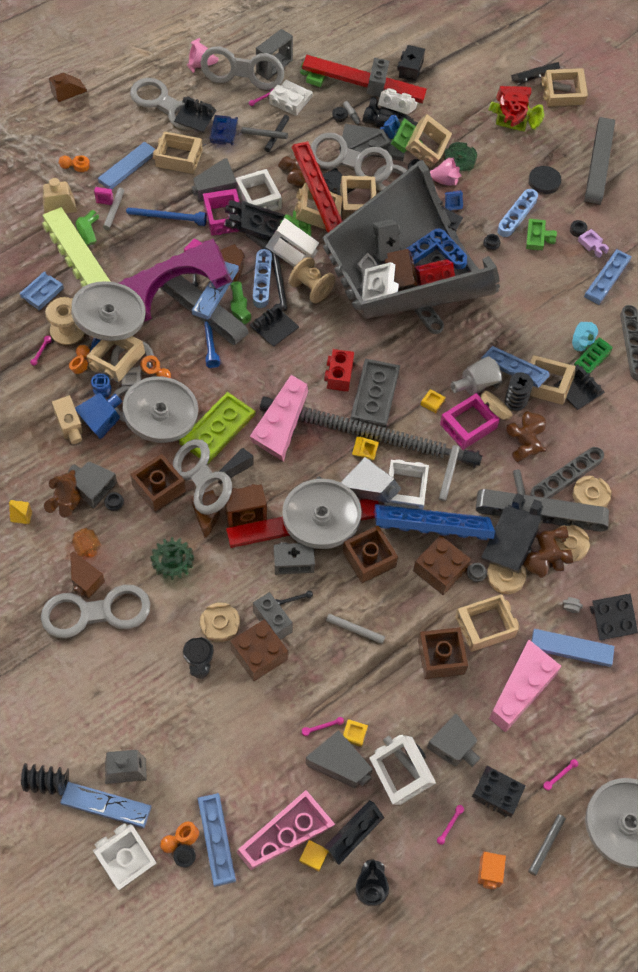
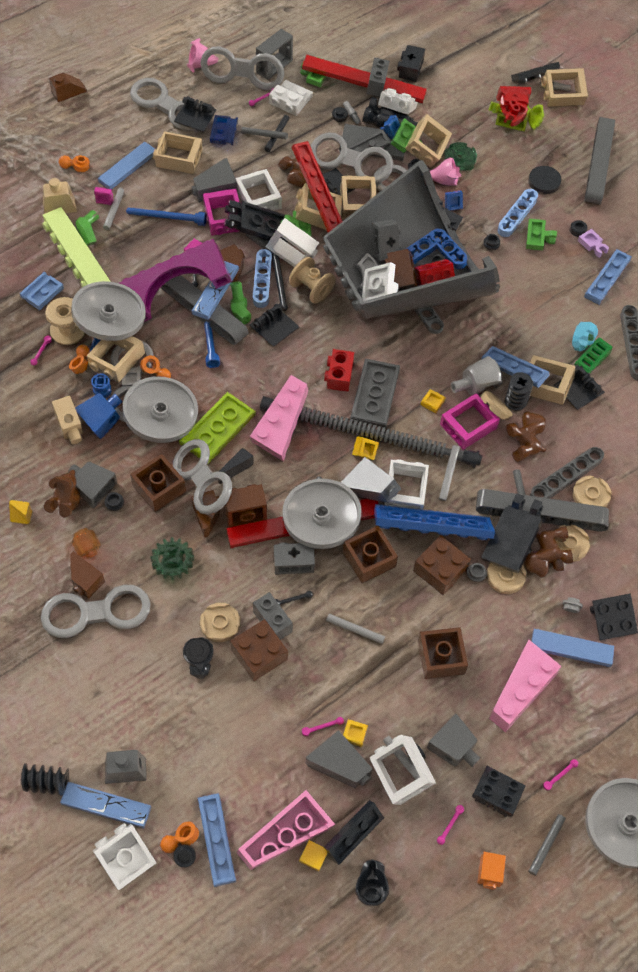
(469, 632): tan window -> none

